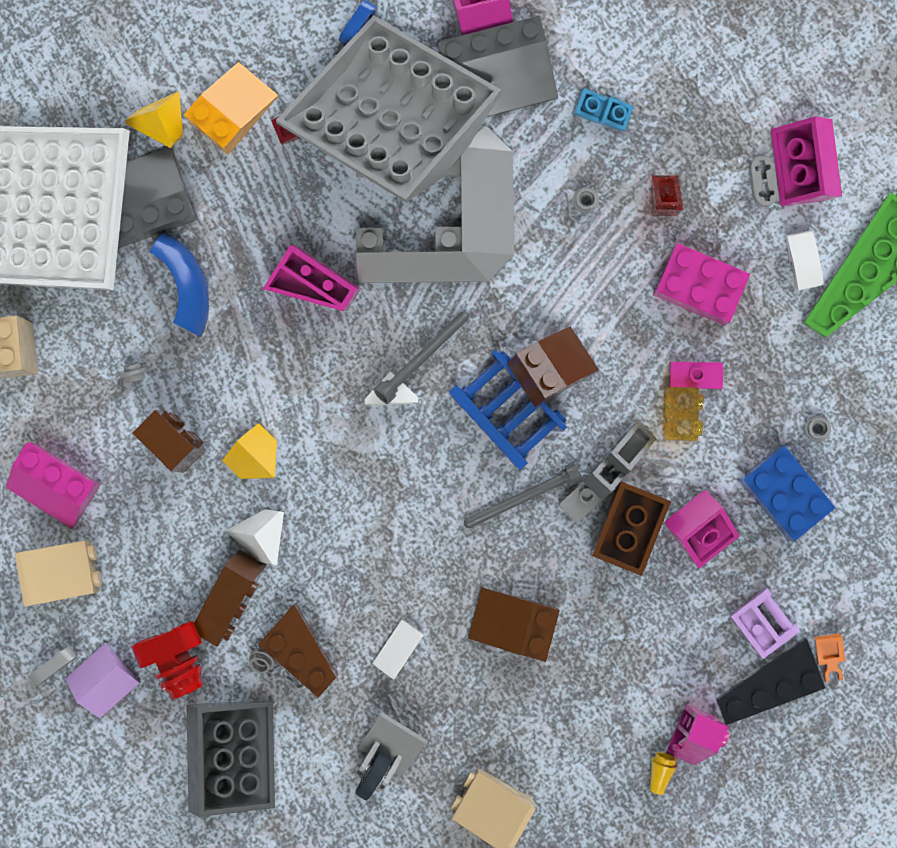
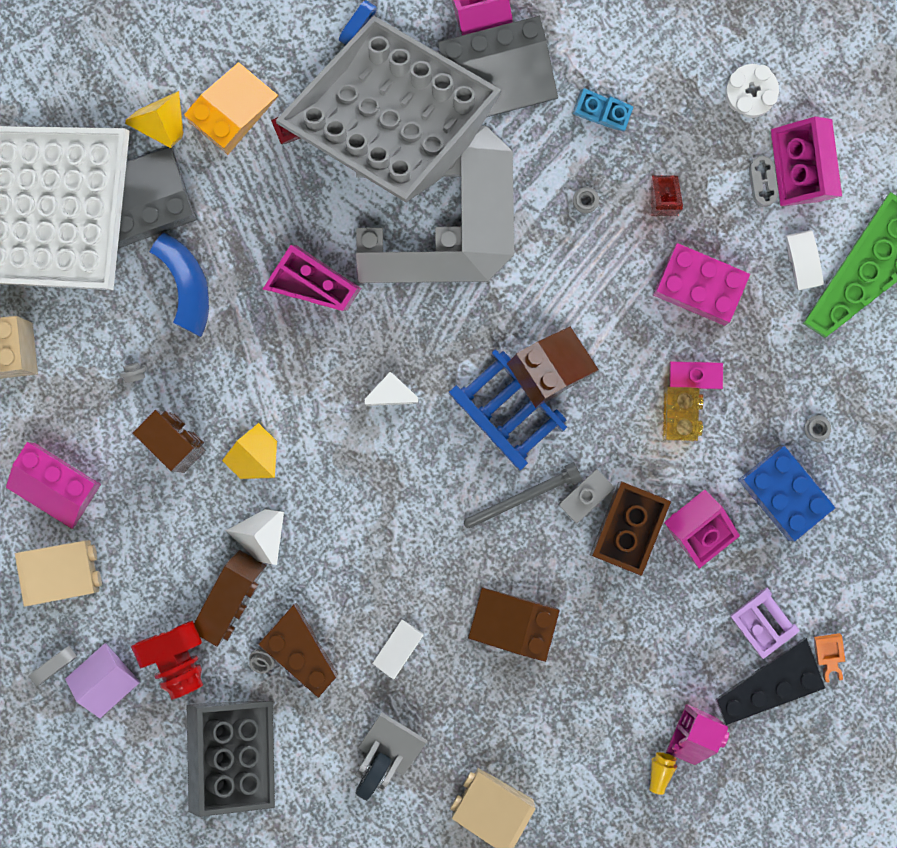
(387, 390): dark grey piece -> none
(619, 460): dark grey slope -> none
(758, 76): none -> white plate

